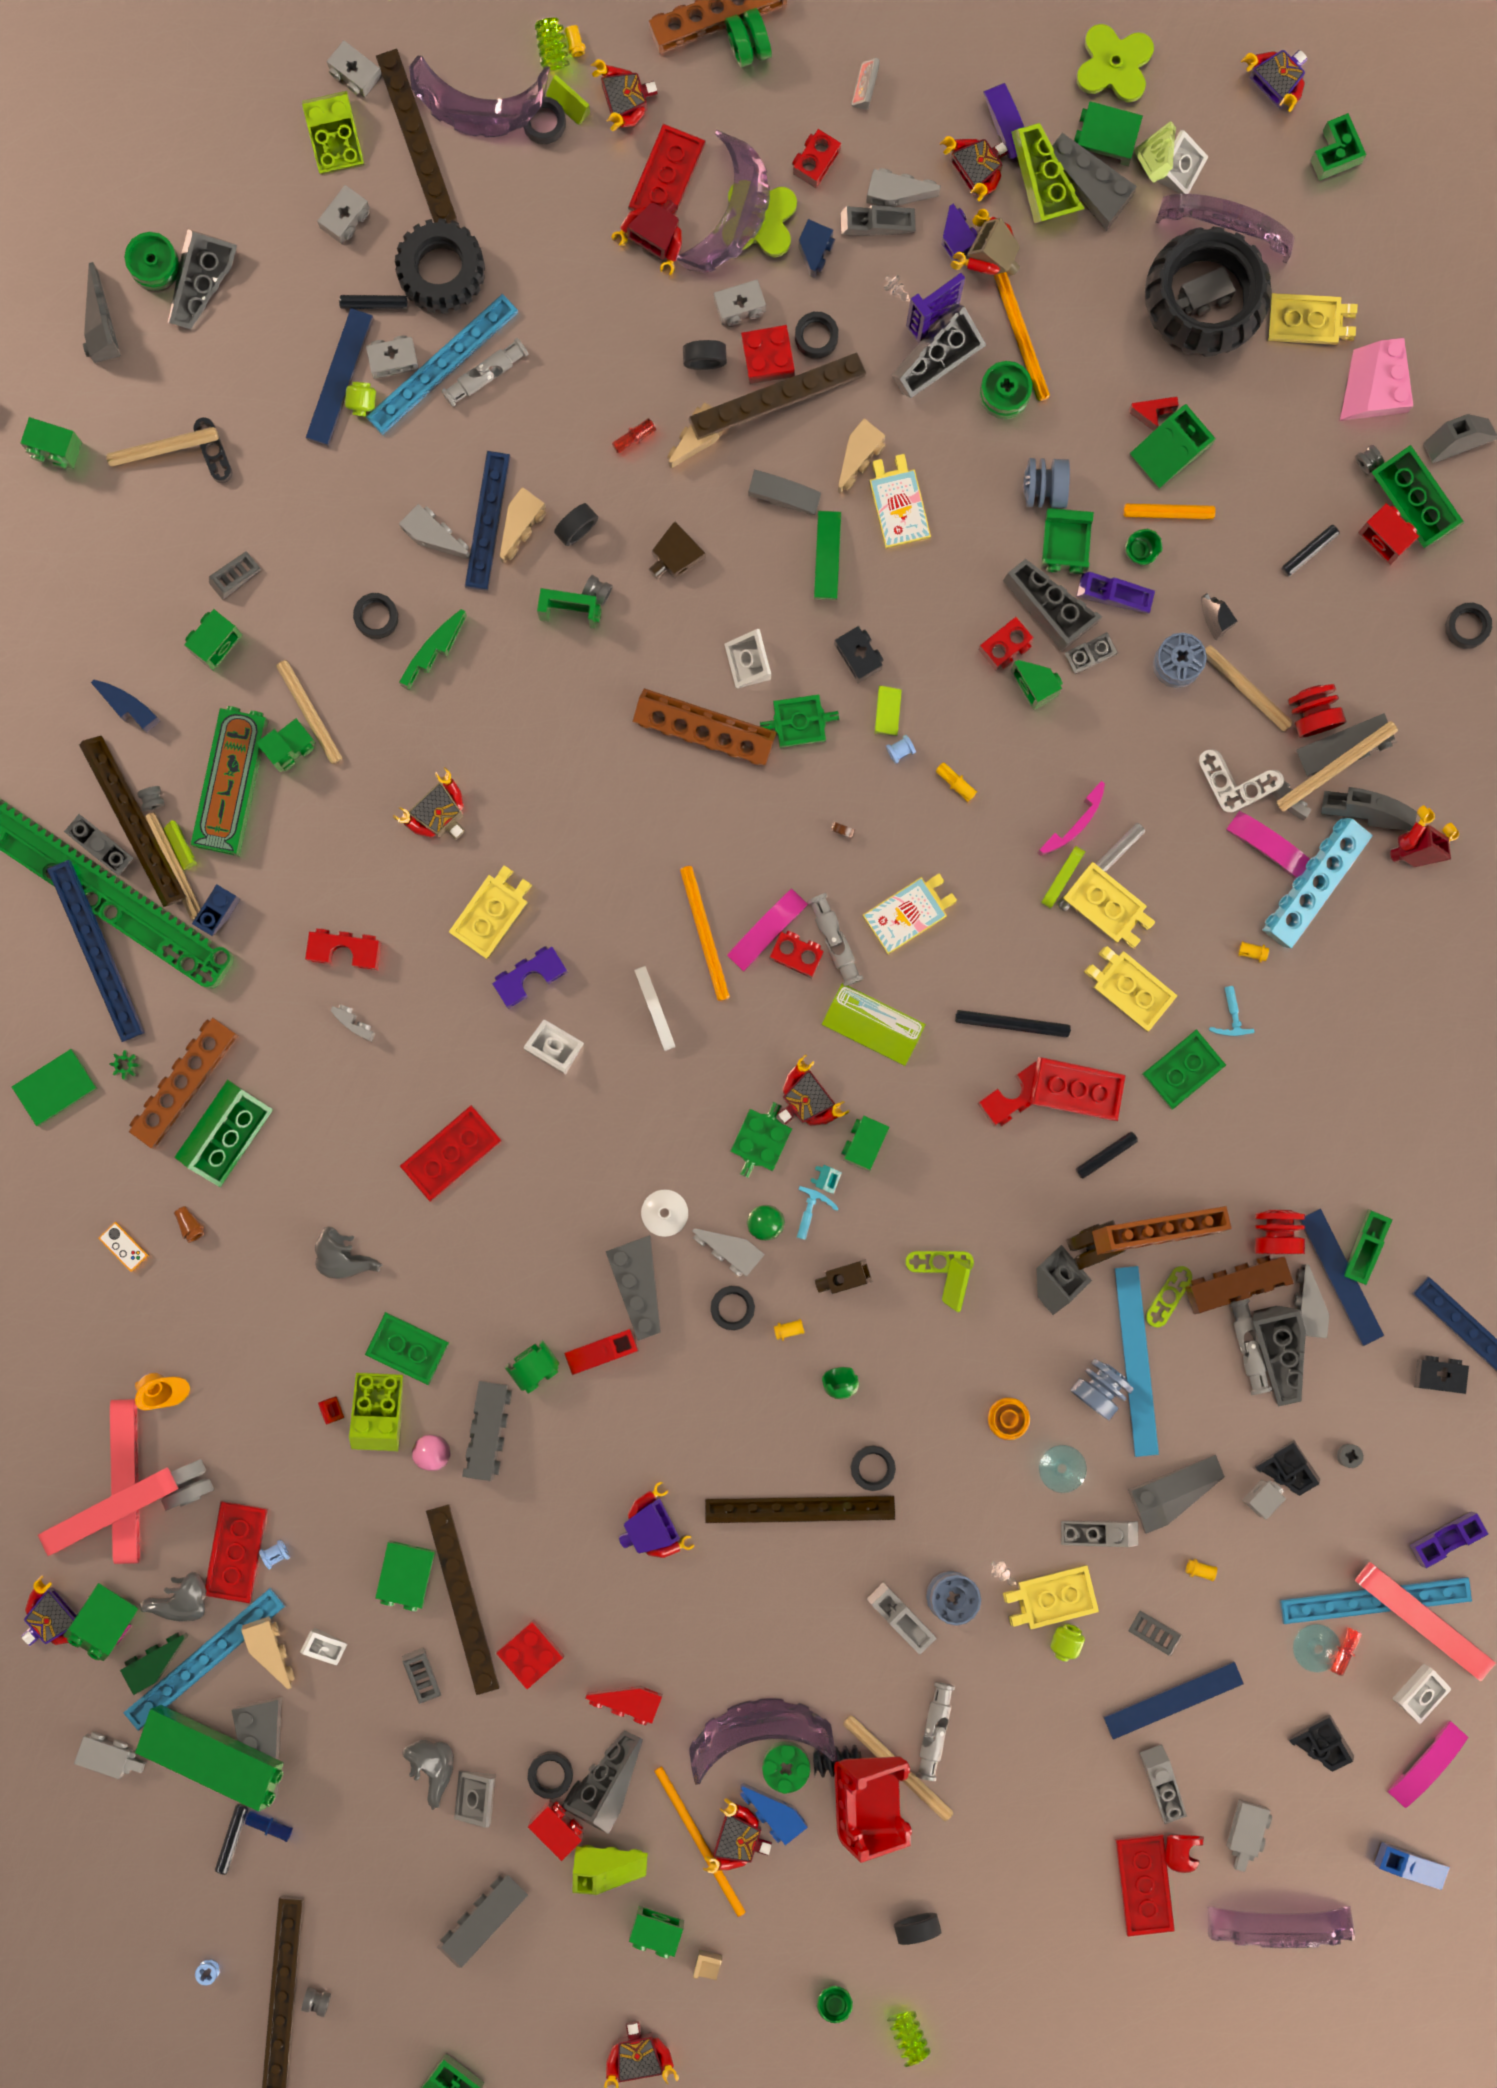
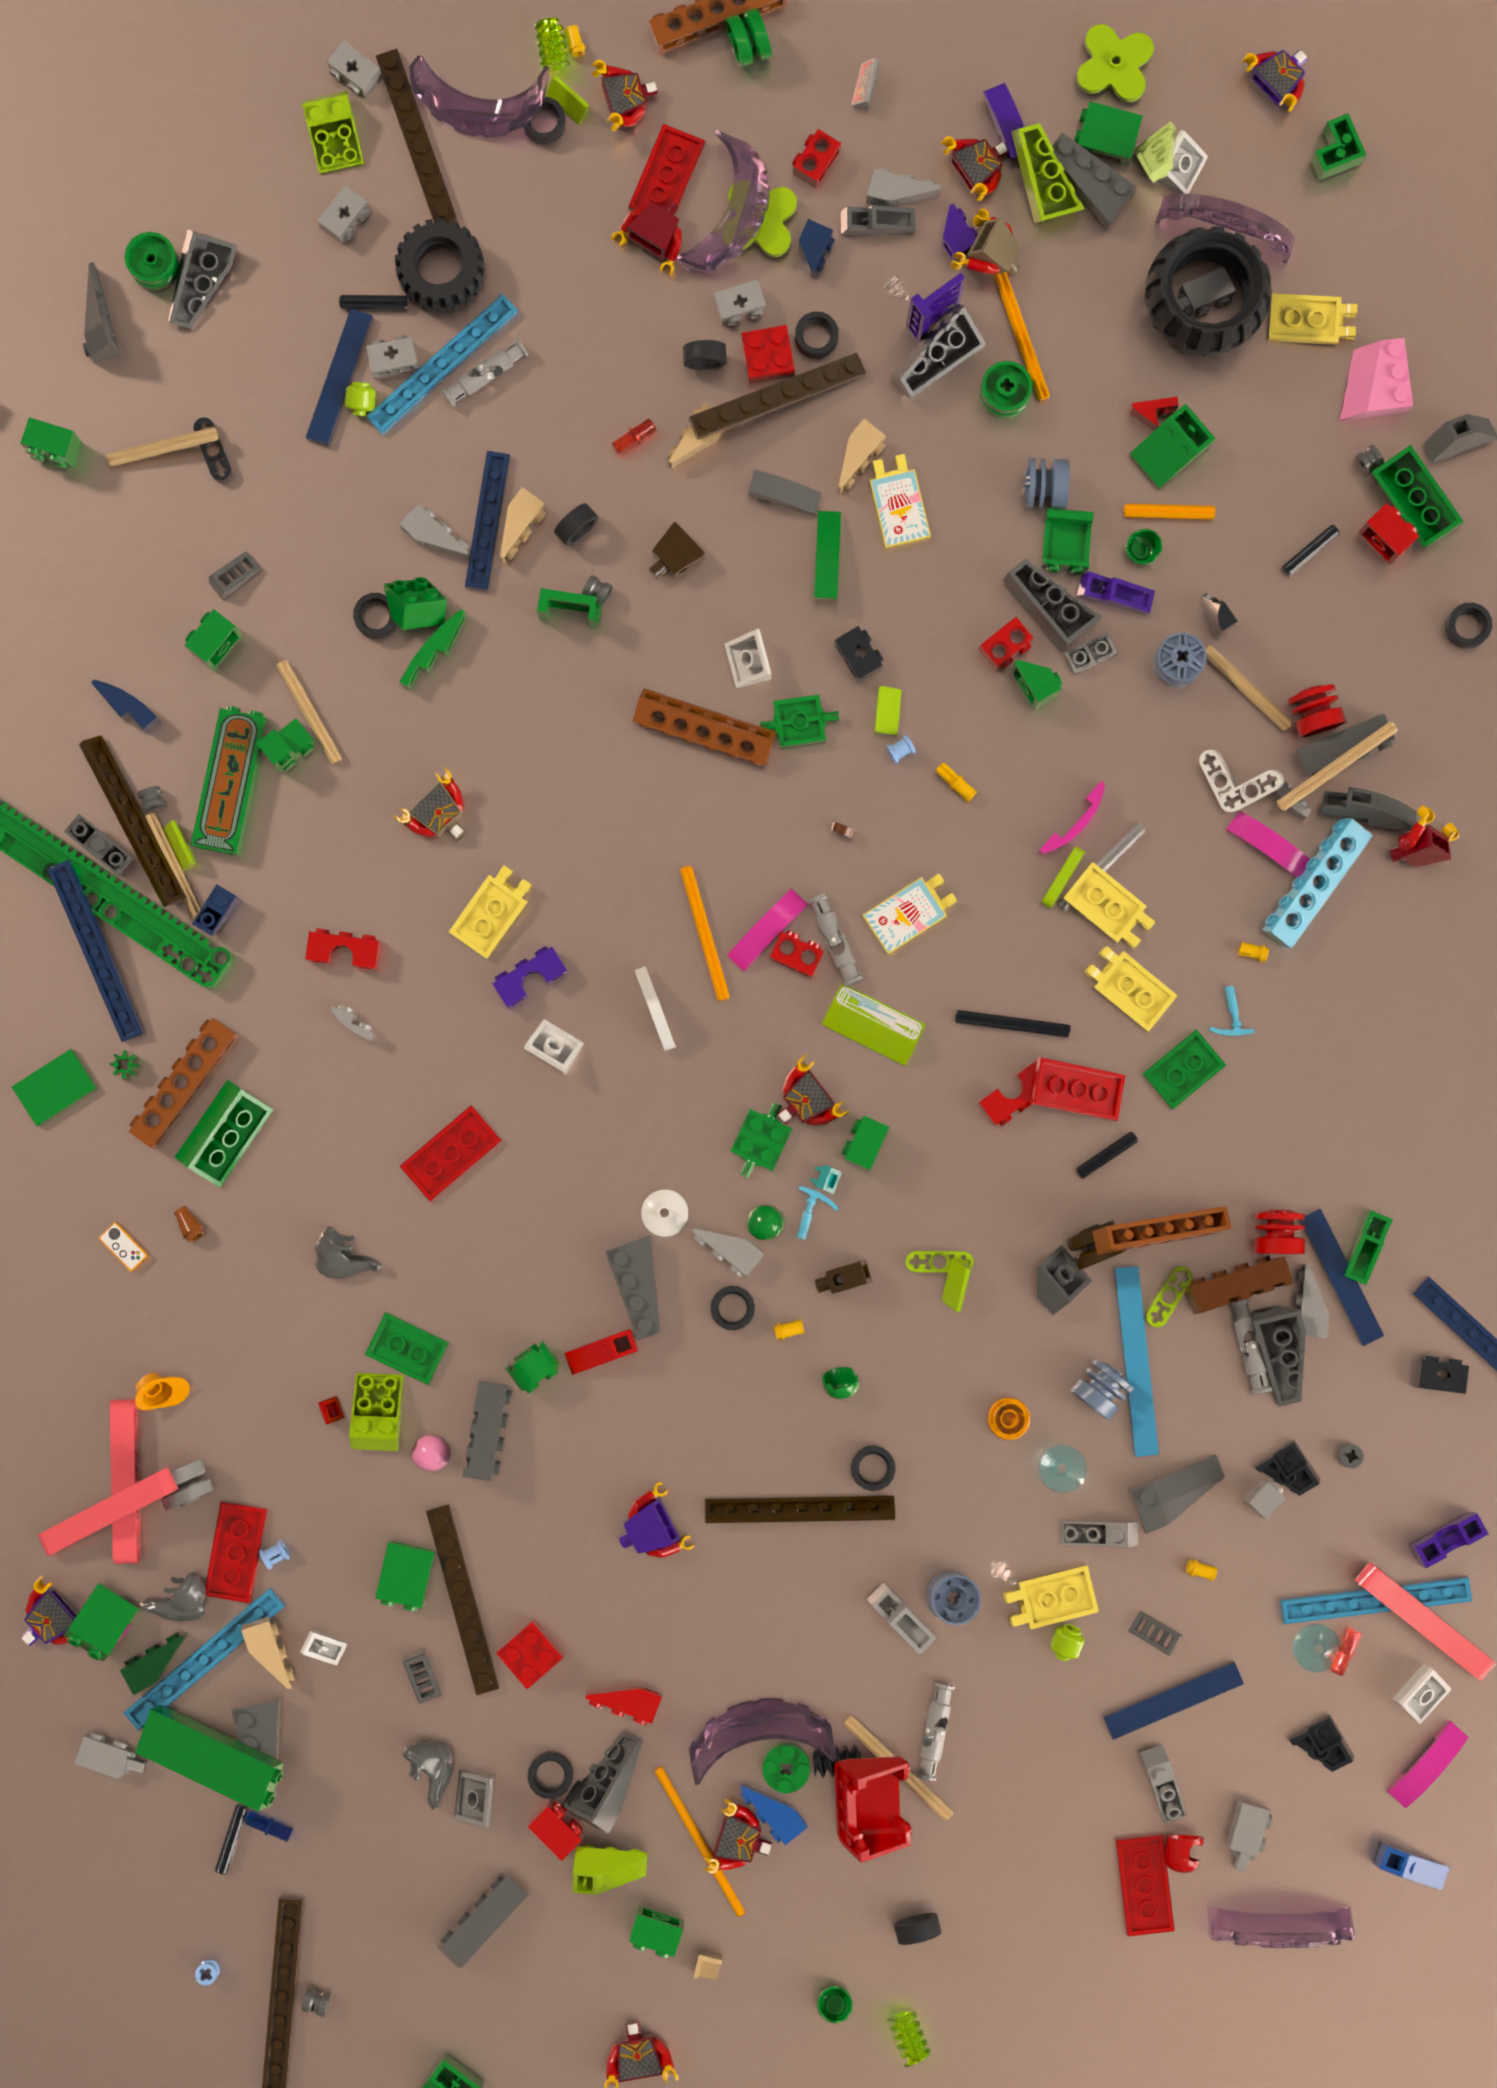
(415, 603): none -> green slope

